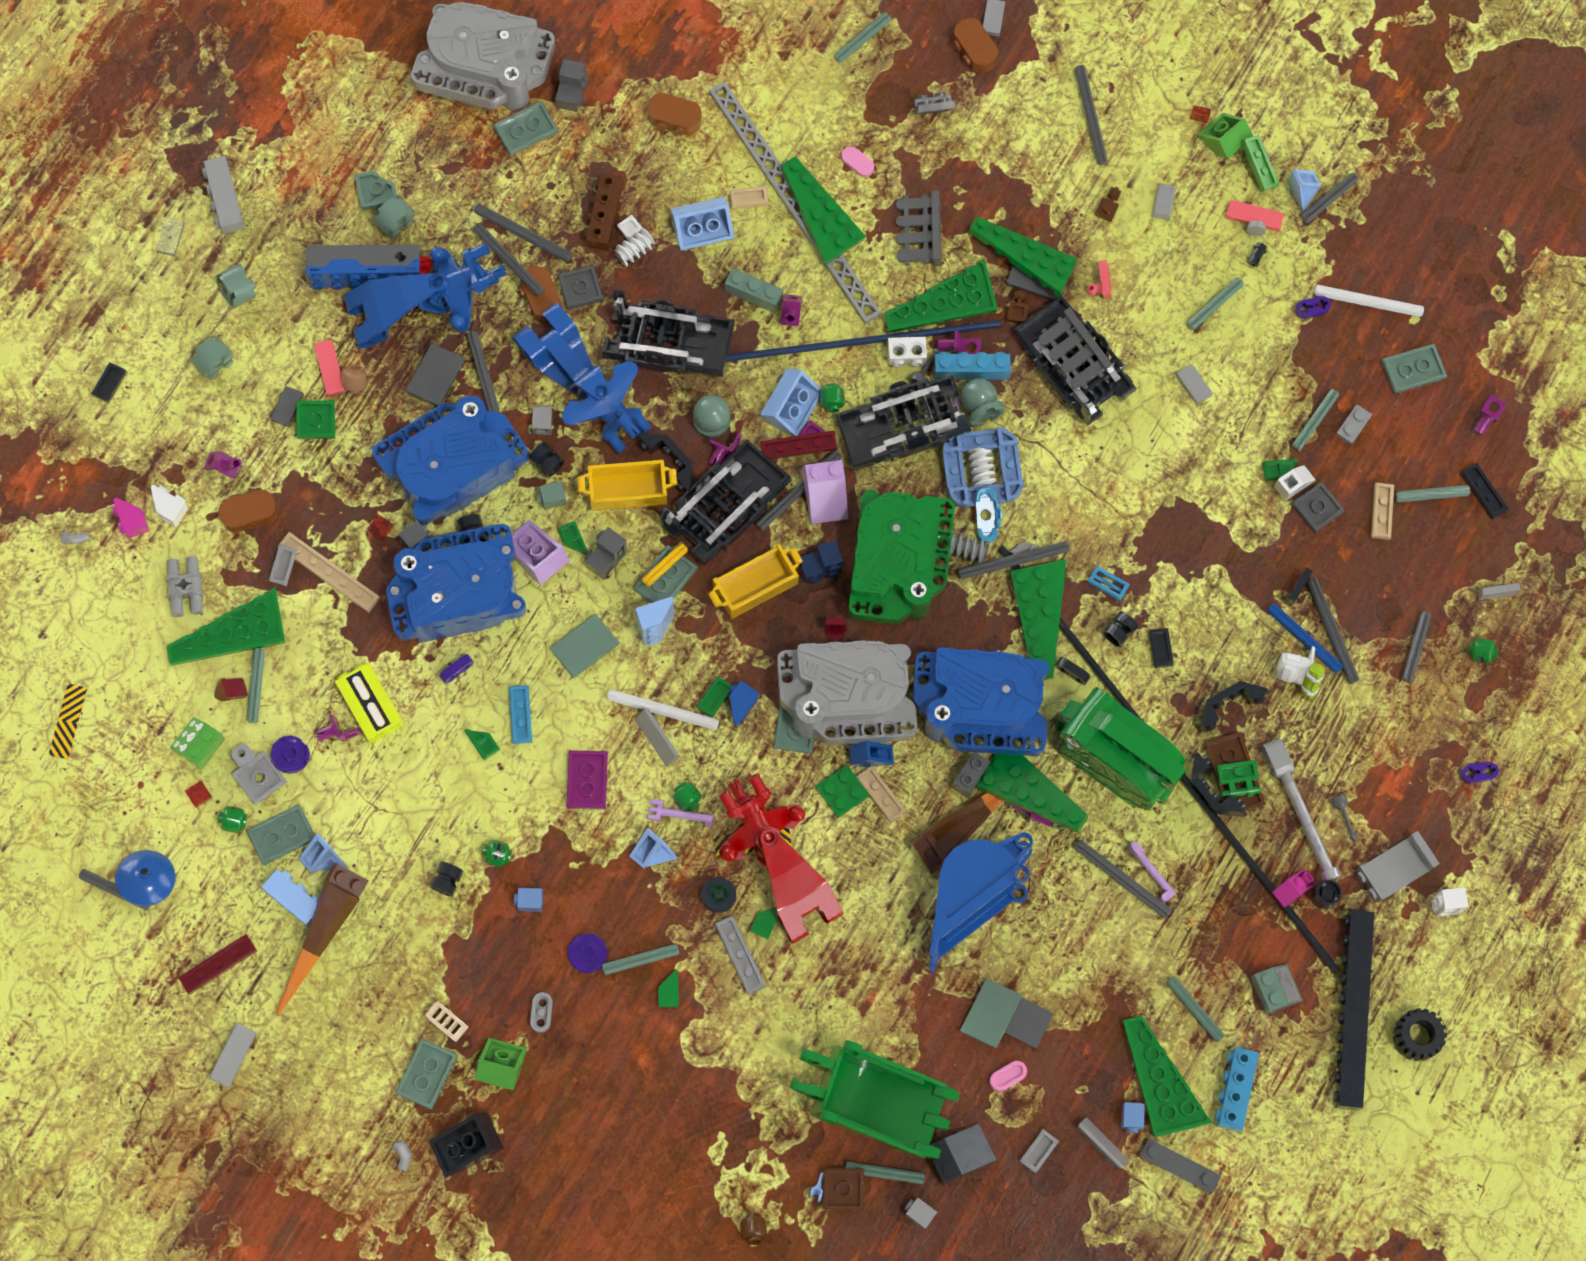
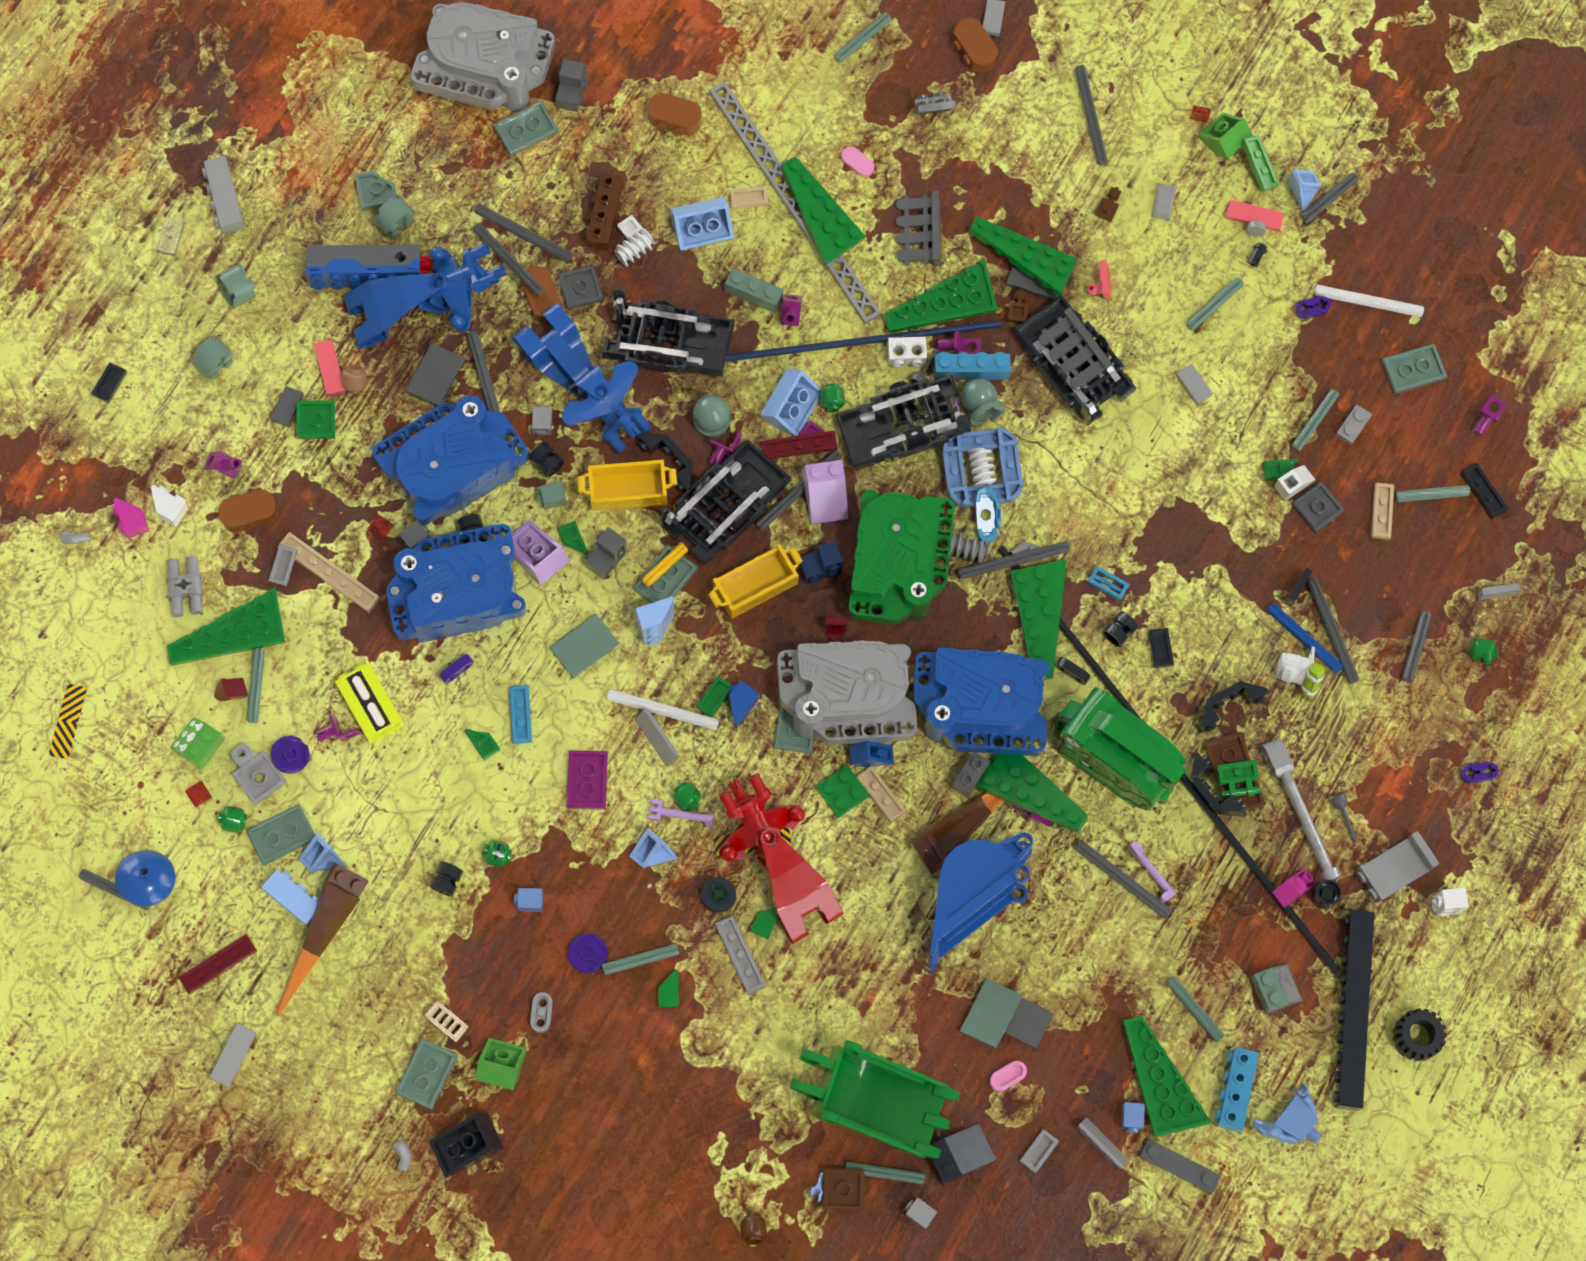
(1294, 1121): none -> medium blue torso

